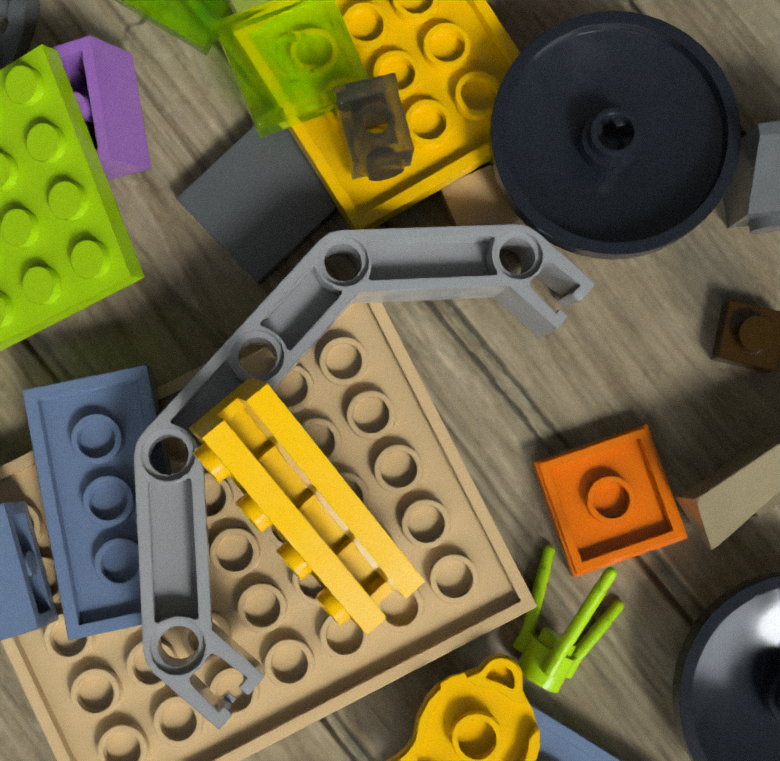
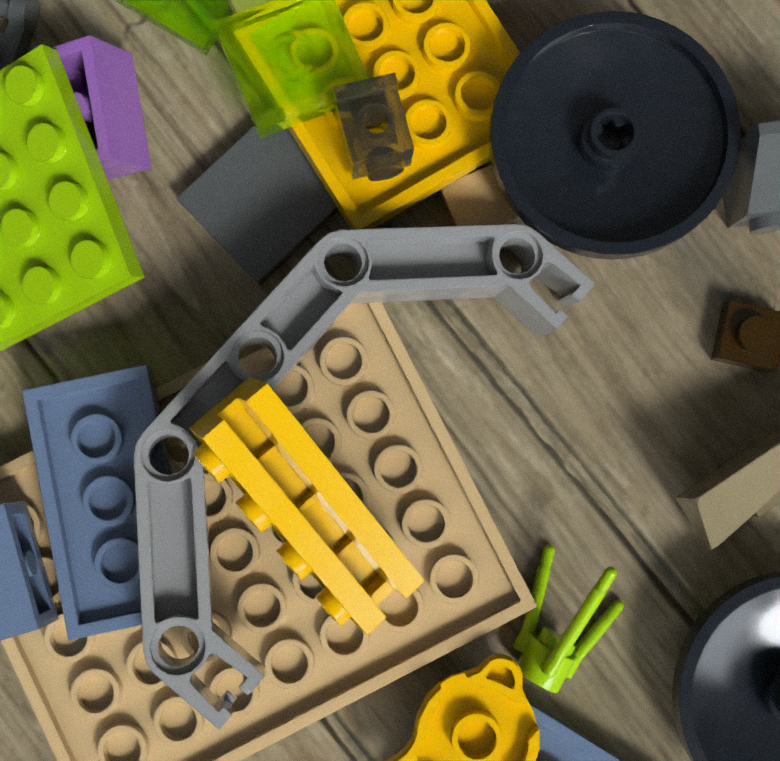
(609, 500): orange tile -> none

